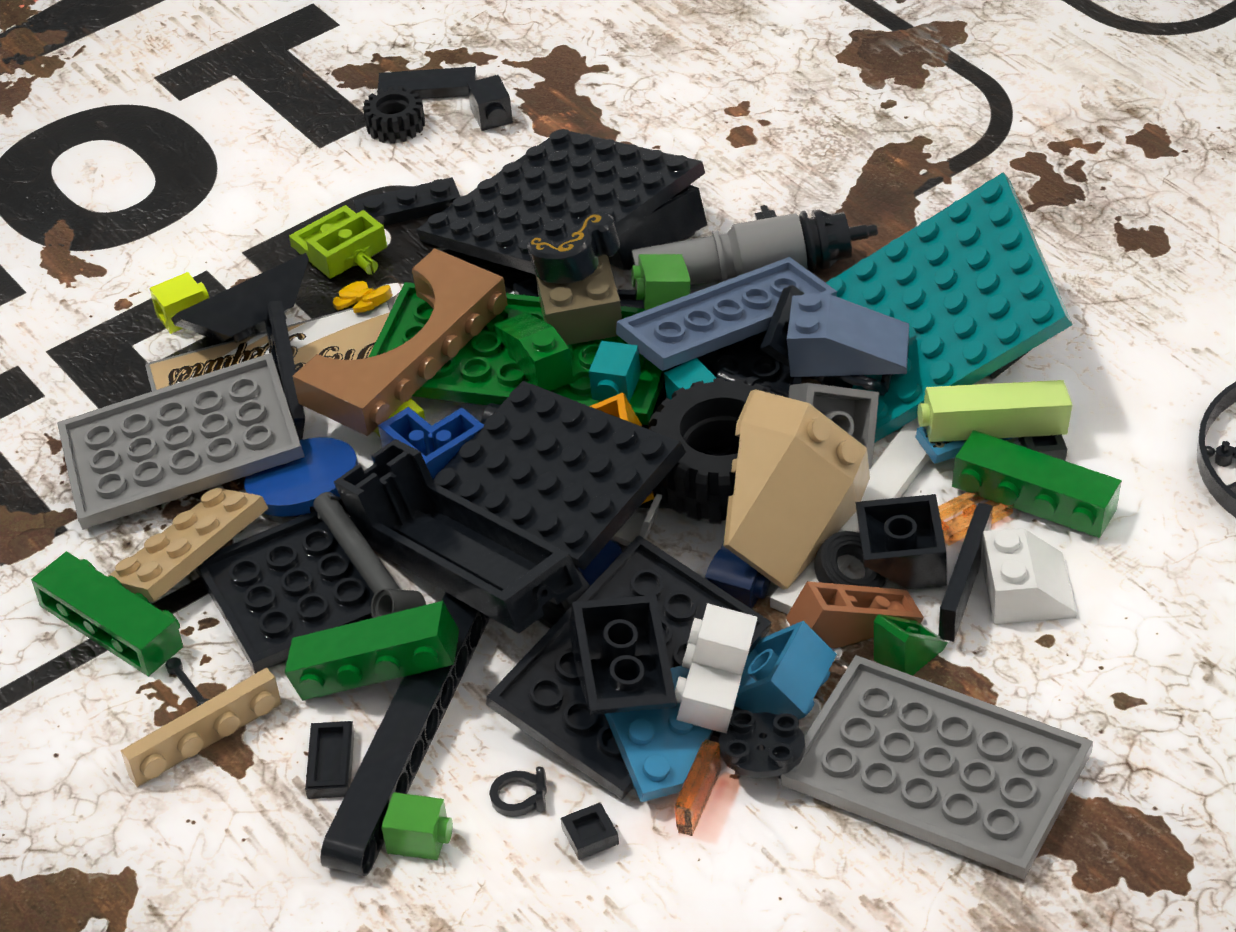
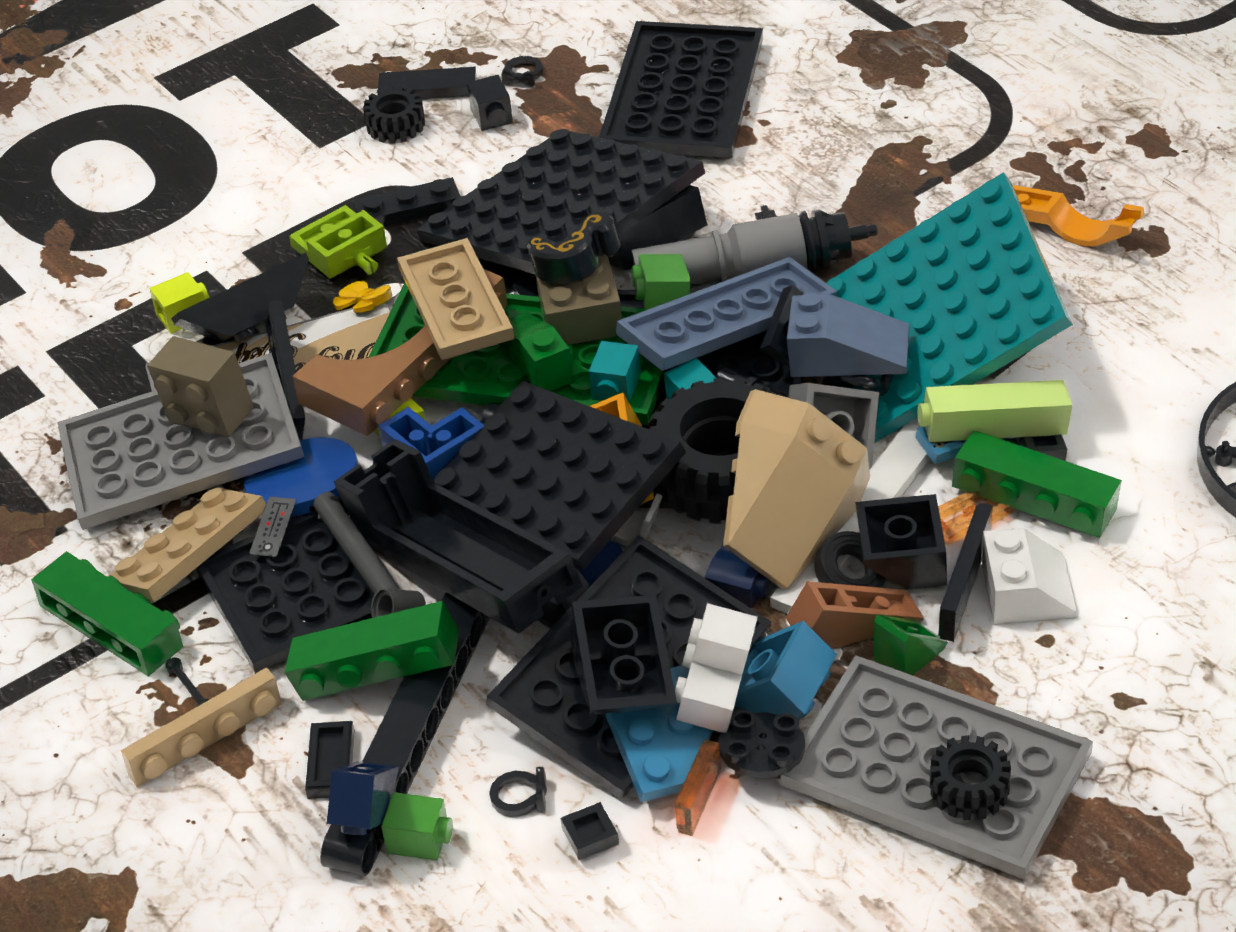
(200, 386): none -> dark tan brick
(272, 526): none -> dark grey sticker
(360, 795): none -> dark blue slope
(455, 299): none -> tan plate
(527, 78): none -> black piece
(683, 88): none -> black plate
(974, 758): none -> black tyre
(1055, 211): none -> light orange piece

